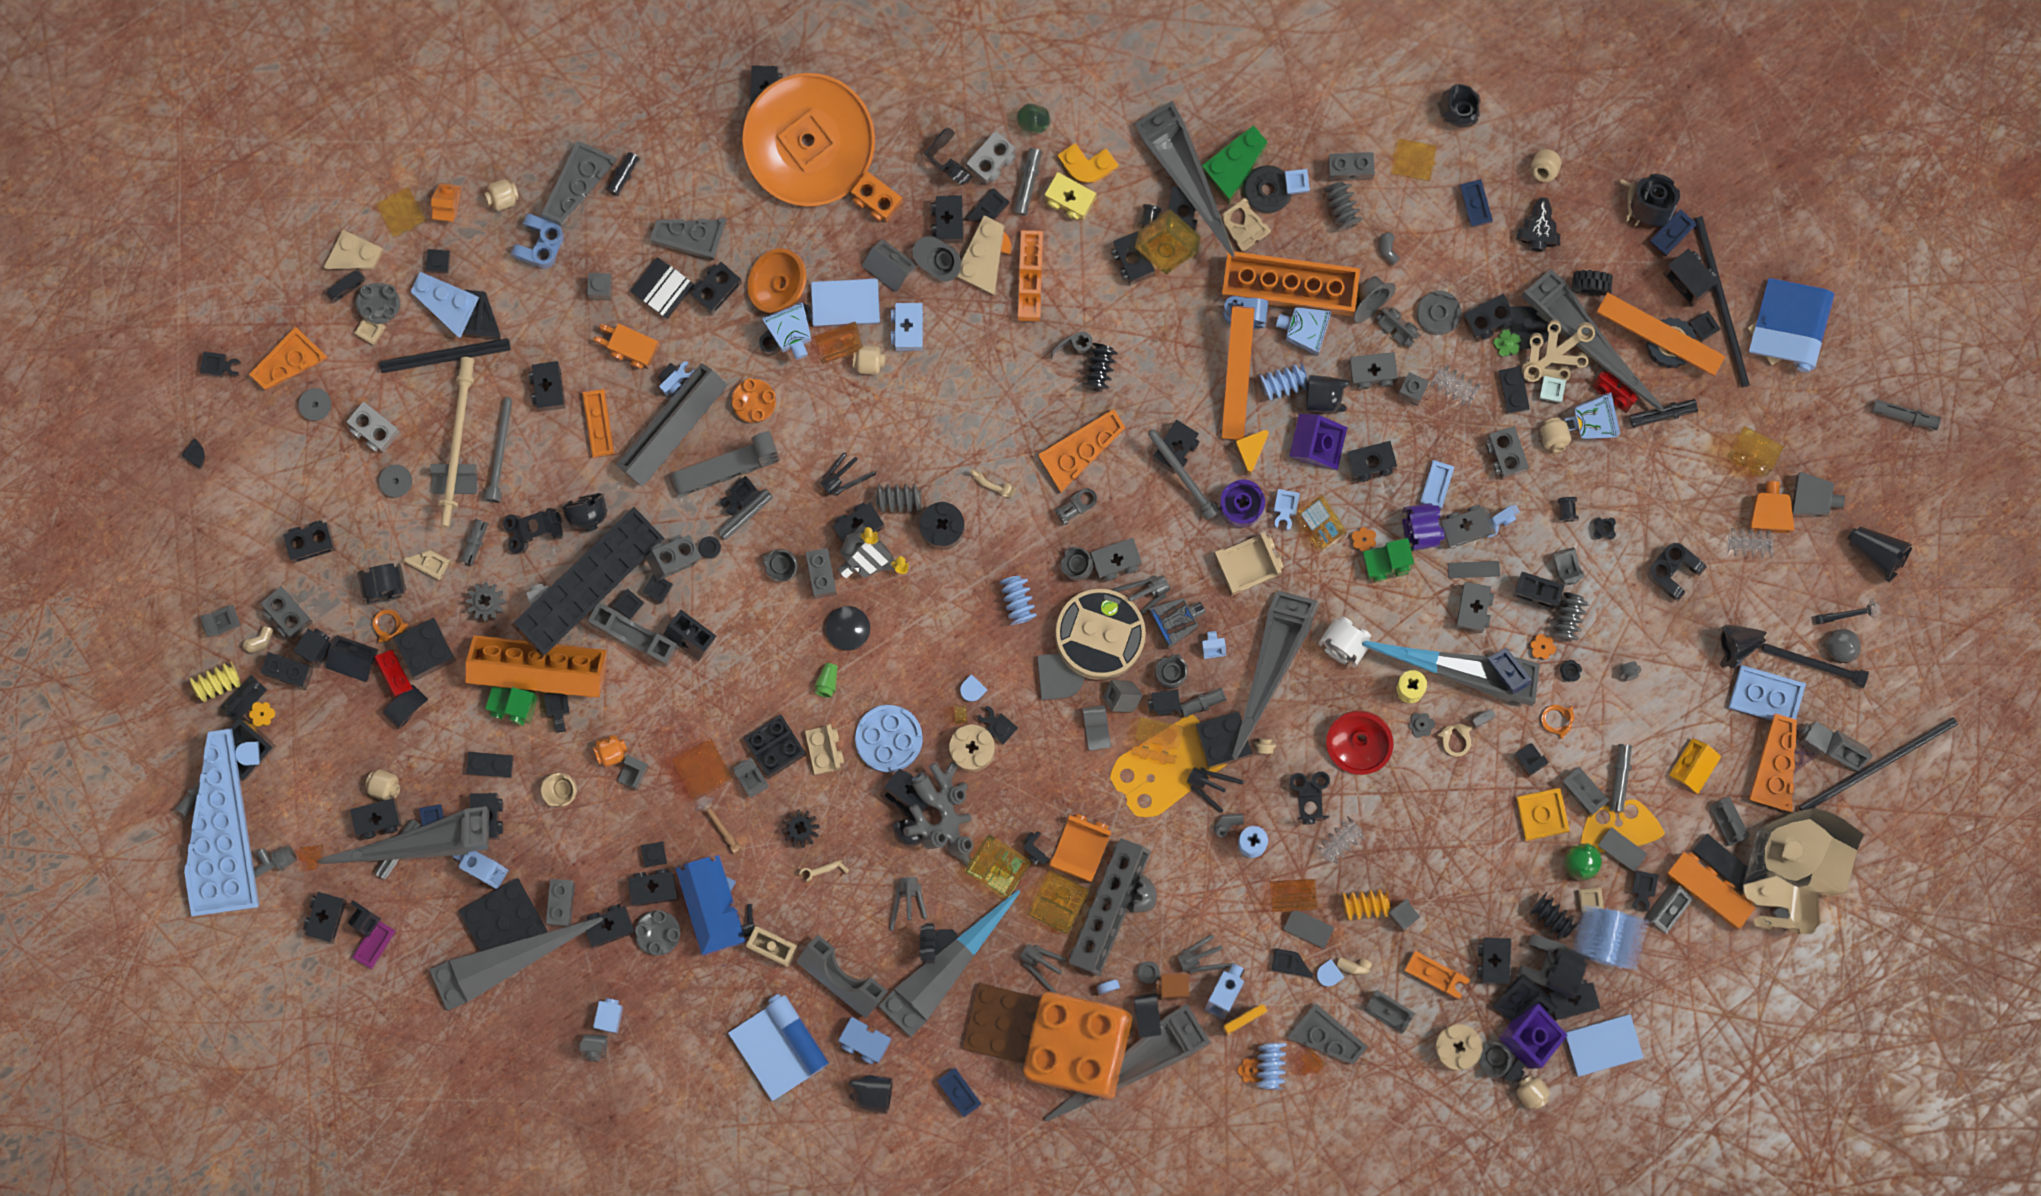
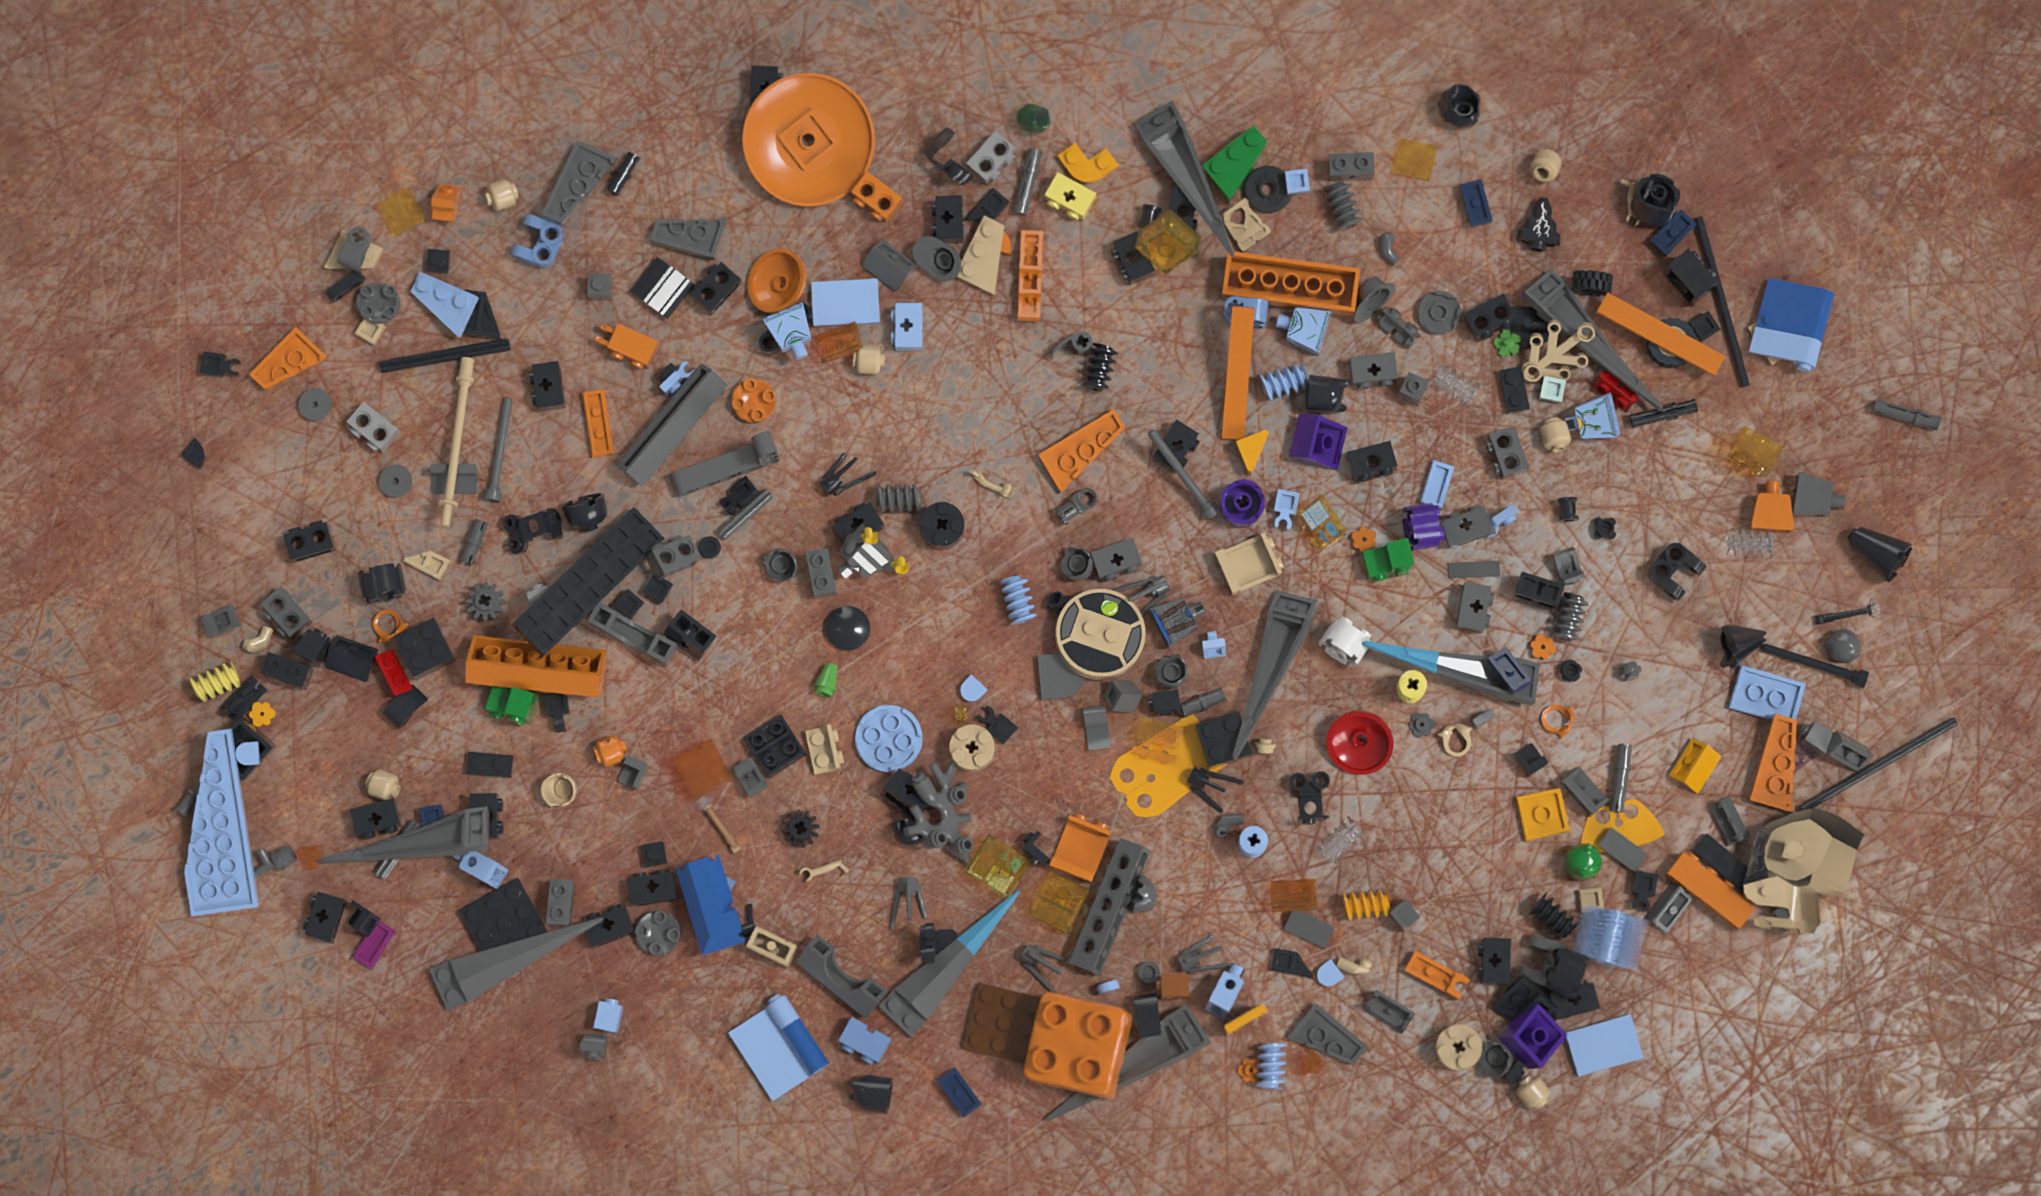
(353, 252): none -> dark grey piece
(1057, 601): none -> black plate

